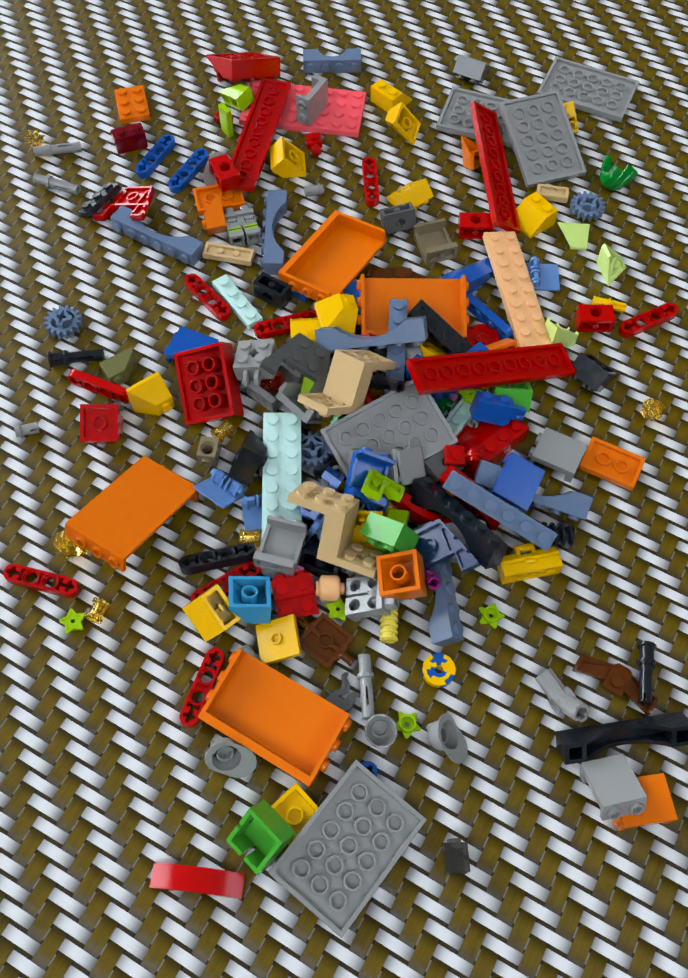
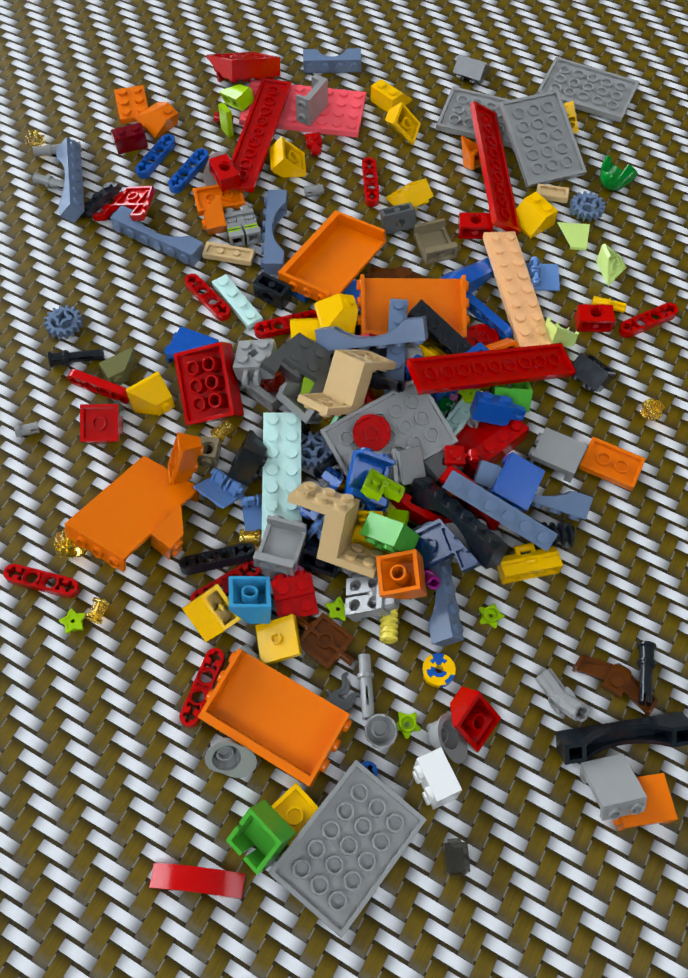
(72, 199): none -> sand blue arch
(158, 119): none -> orange slope
(169, 534): none -> orange slope
(184, 458): none -> orange slope
(329, 588): light nougat head -> none
(371, 432): none -> red tile
(436, 778): none -> white brick
(473, 717): none -> red slope

